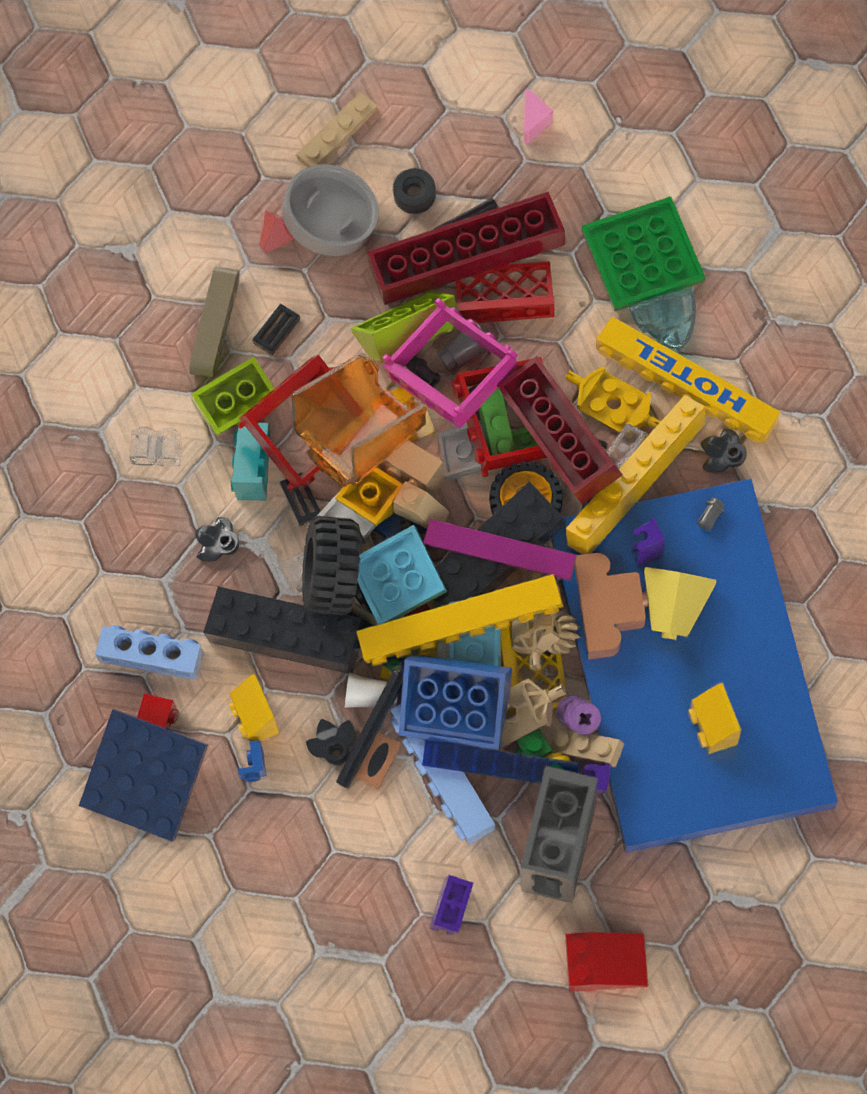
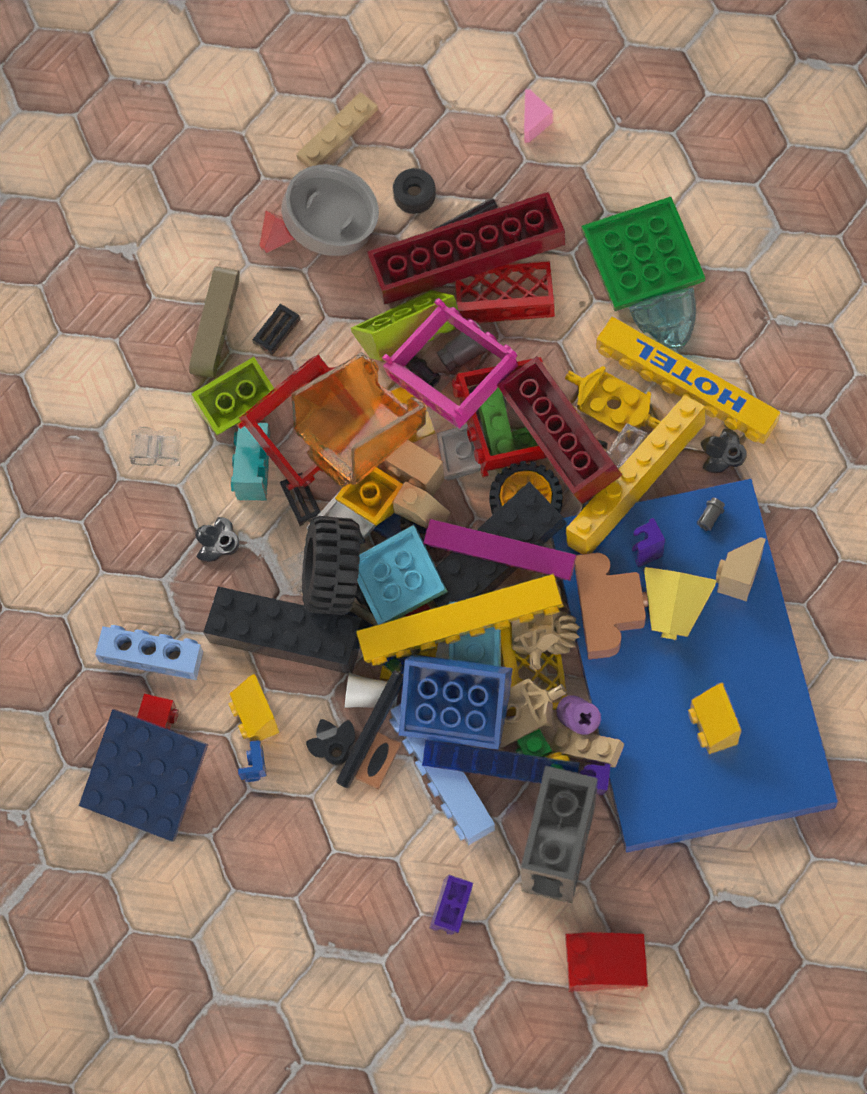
(739, 570): none -> tan slope

